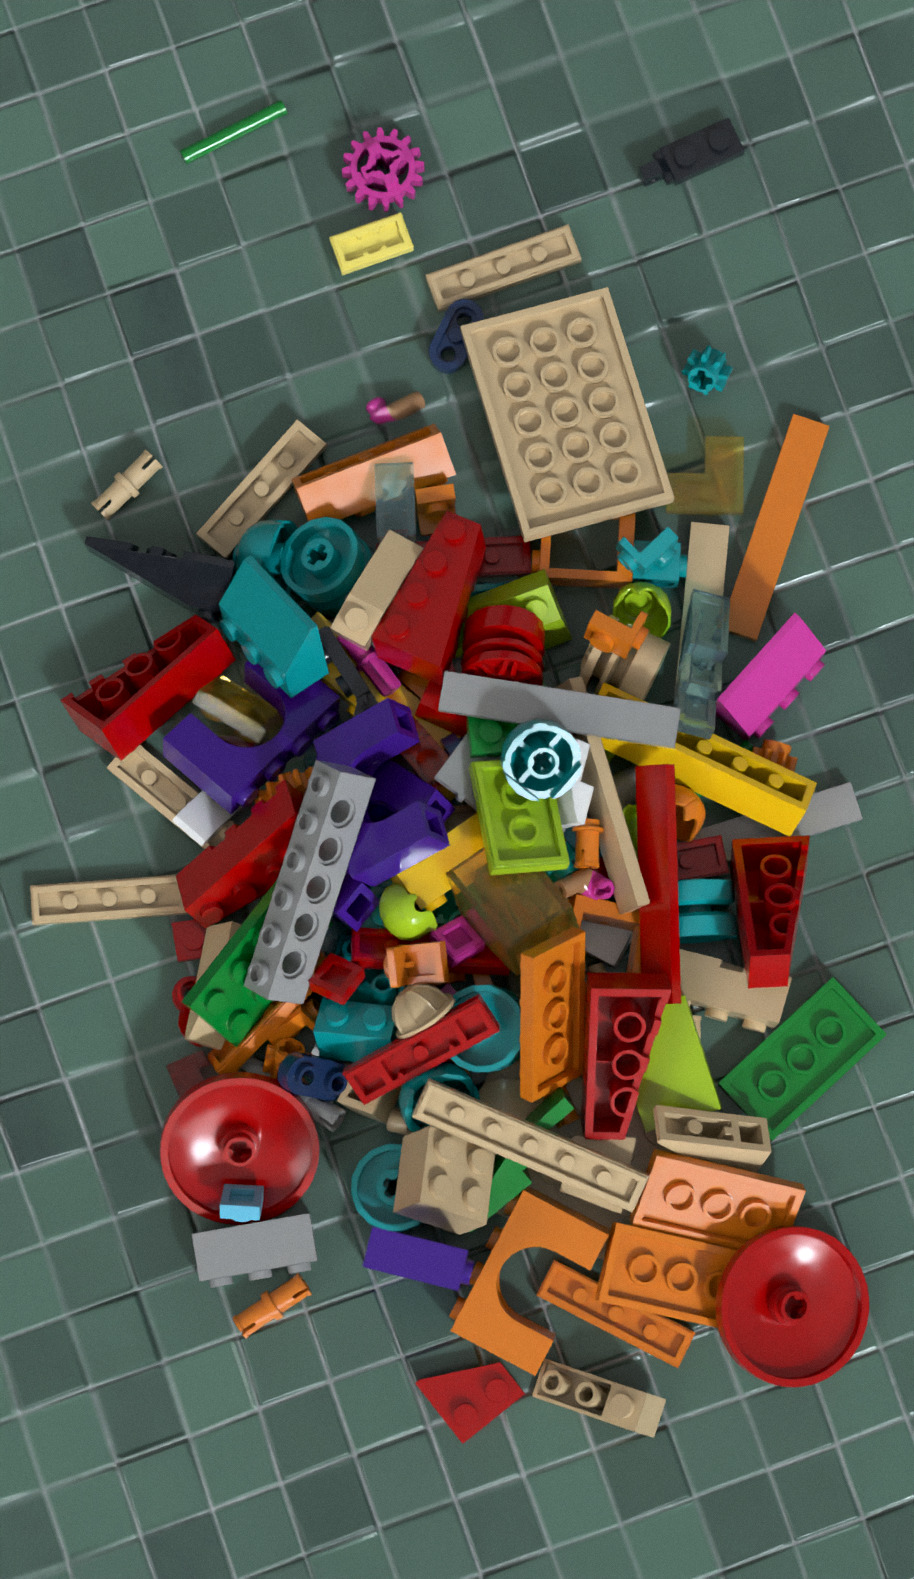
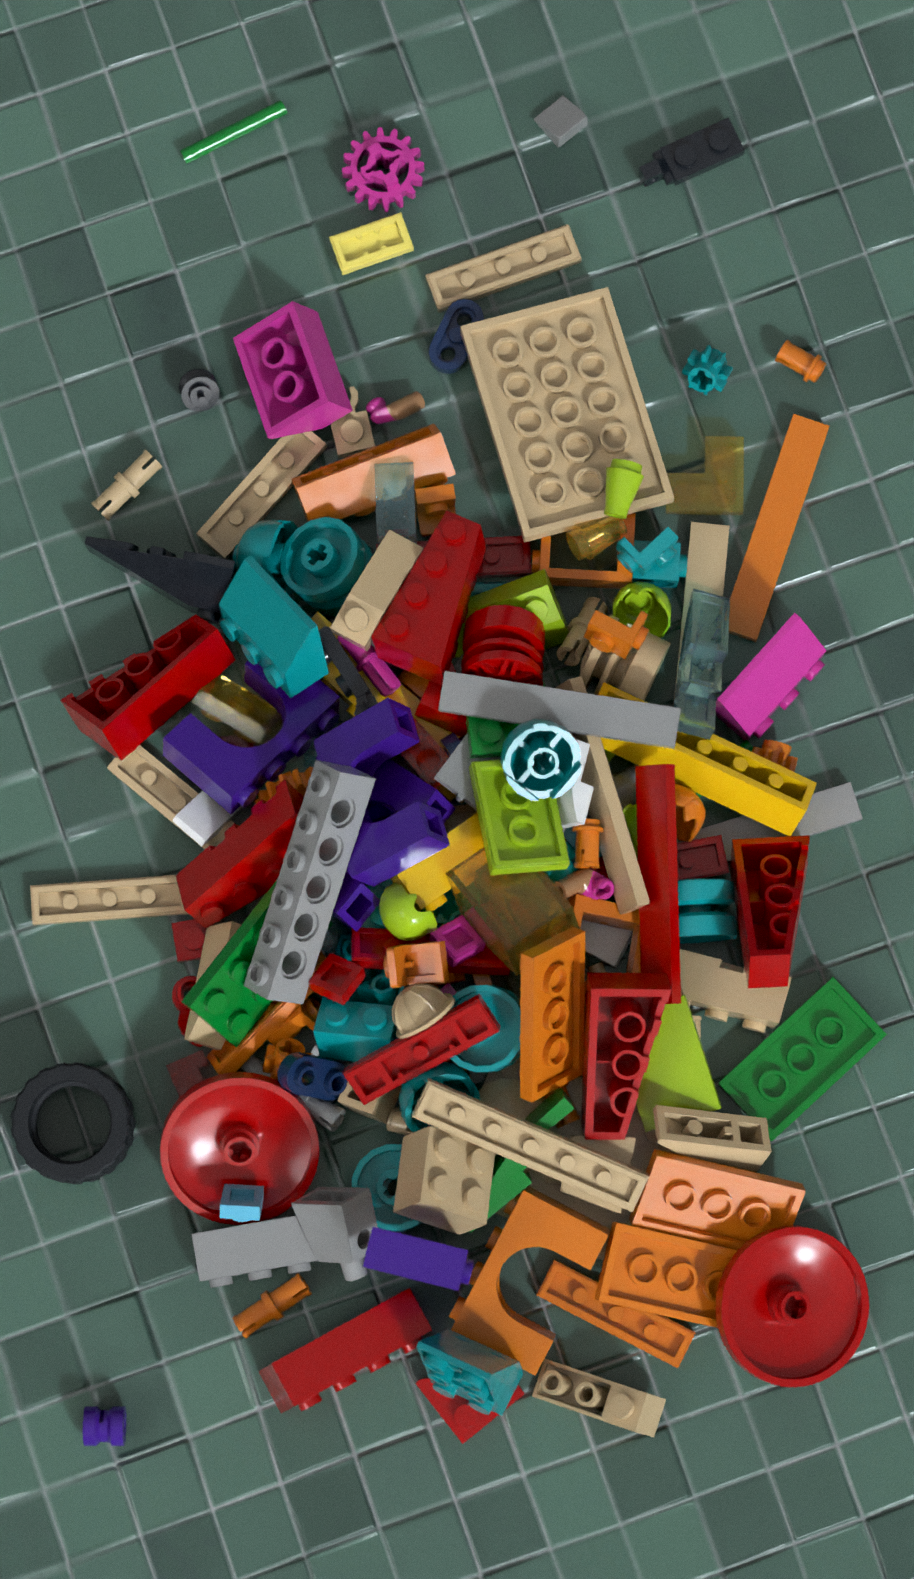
(25, 1123): none -> black tyre
(104, 1426): none -> dark purple wheel
(199, 389): none -> black wheel
(292, 372): none -> dark pink slope
(338, 1226): none -> light grey torso
(344, 1351): none -> red wedge
(352, 431): none -> tan plate
(470, 1371): none -> teal slope
(561, 121): none -> light grey slope
(575, 640): none -> tan pin
(594, 536): none -> clear yellow cone
(622, 484): none -> lime cone
(801, 361): none -> orange pin

